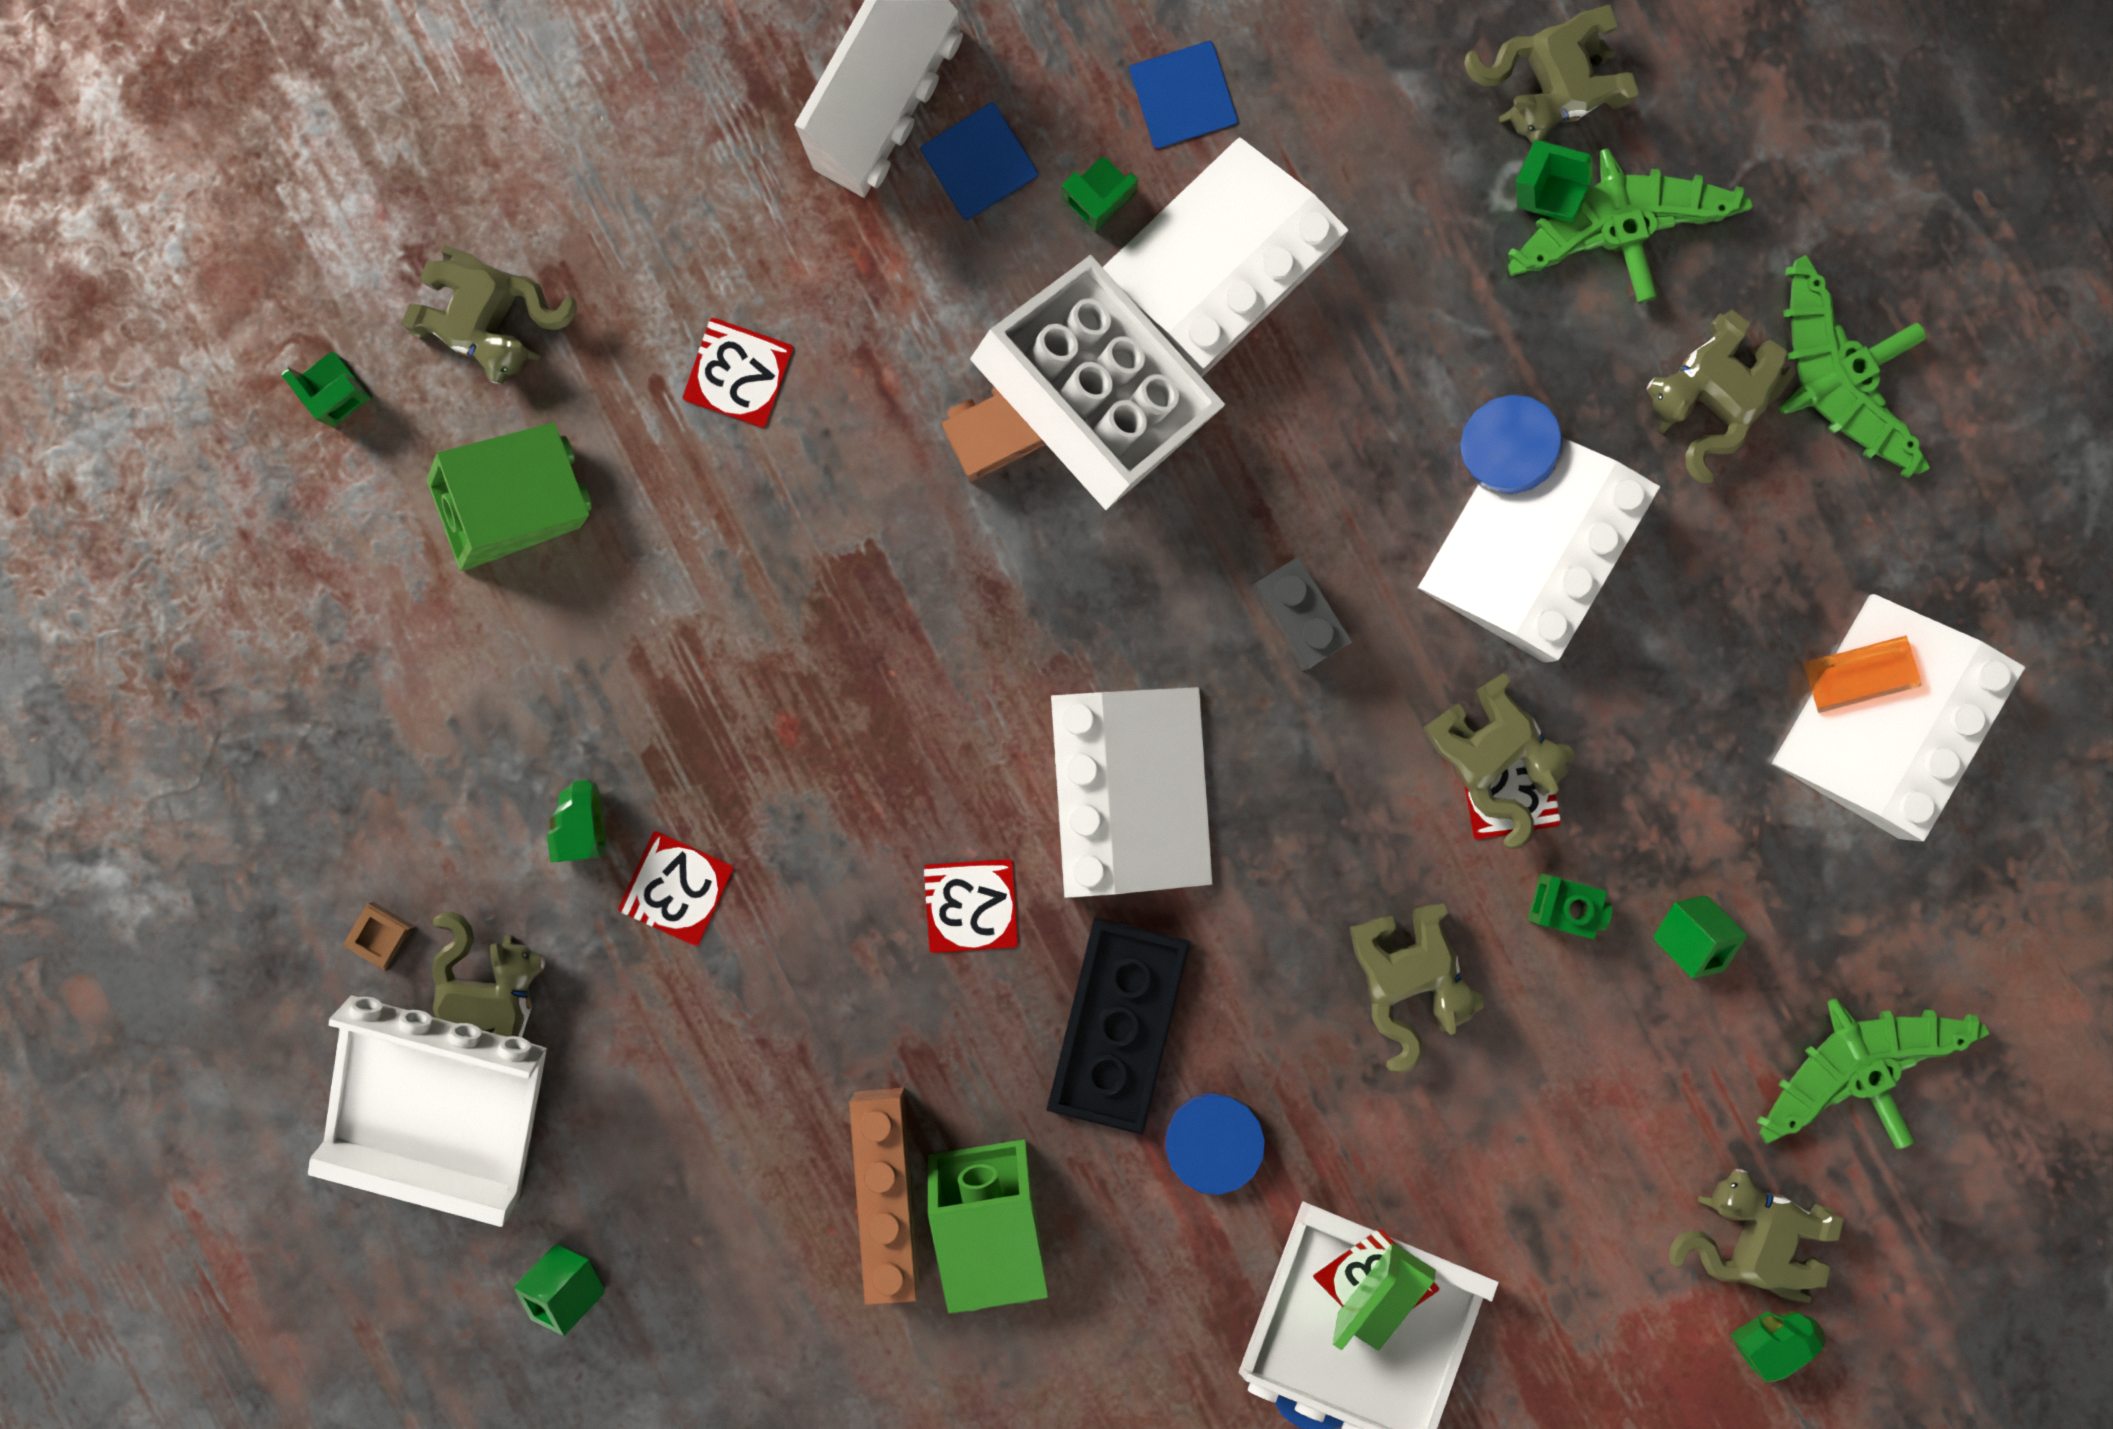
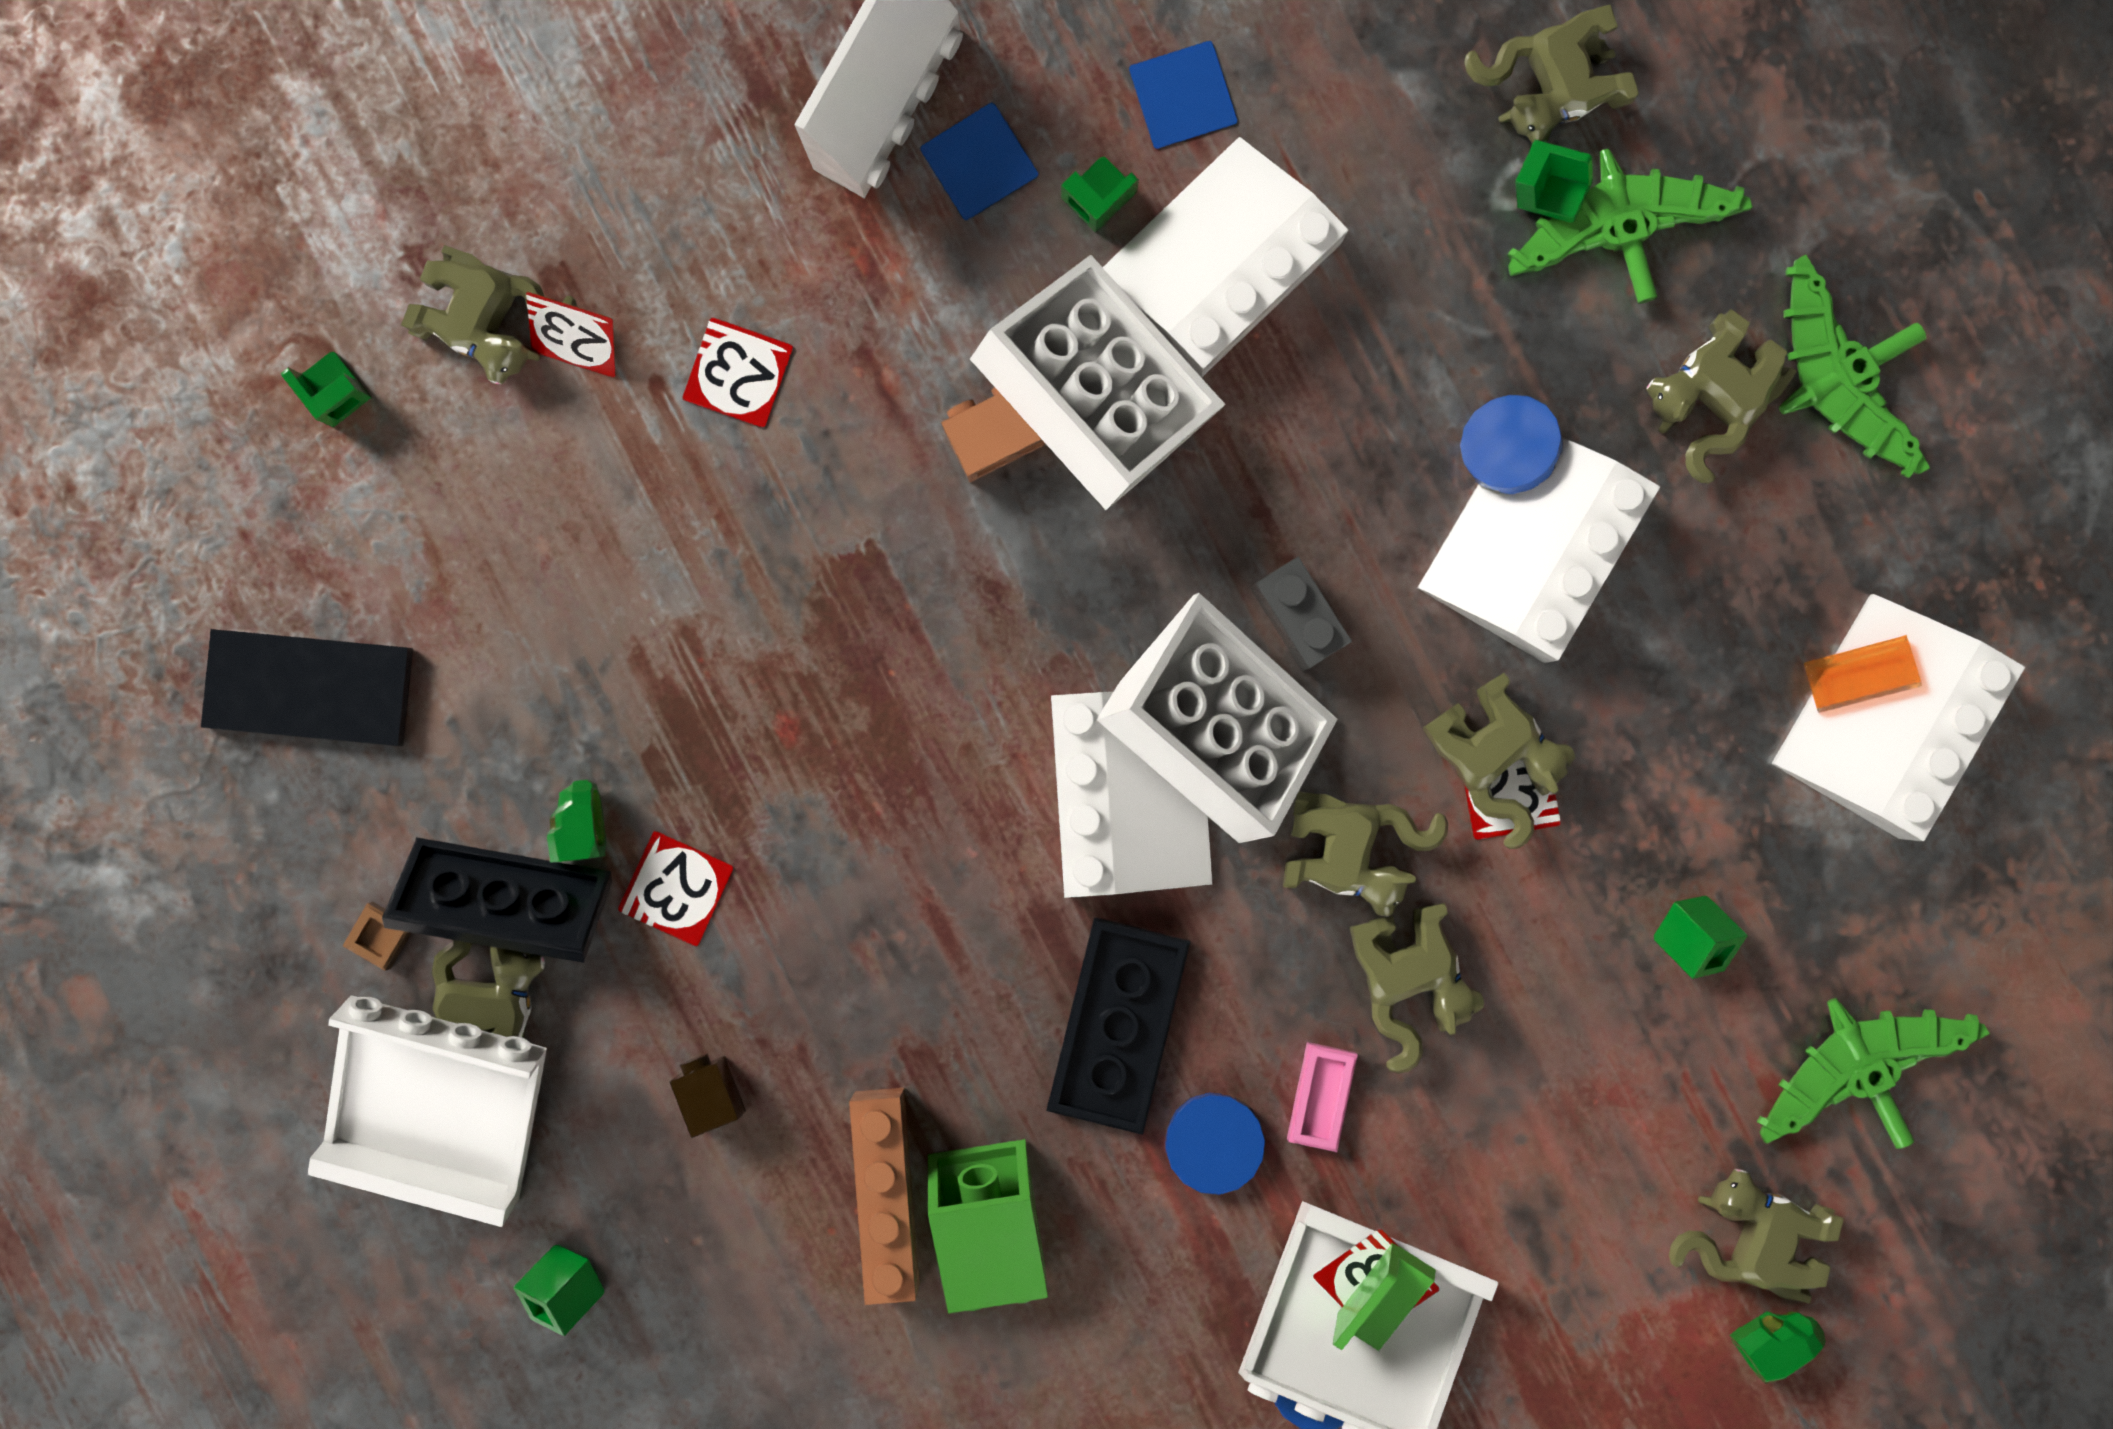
(306, 687): none -> black tile
(498, 900): none -> black tile
(507, 494): bright green slope -> none
(571, 334): none -> sticker
(707, 1094): none -> dark brown brick
(970, 905): sticker -> none
(1220, 721): none -> white slope
(1322, 1097): none -> bright pink tile
(1348, 844): none -> olive animal
(1553, 901): green brick -> none

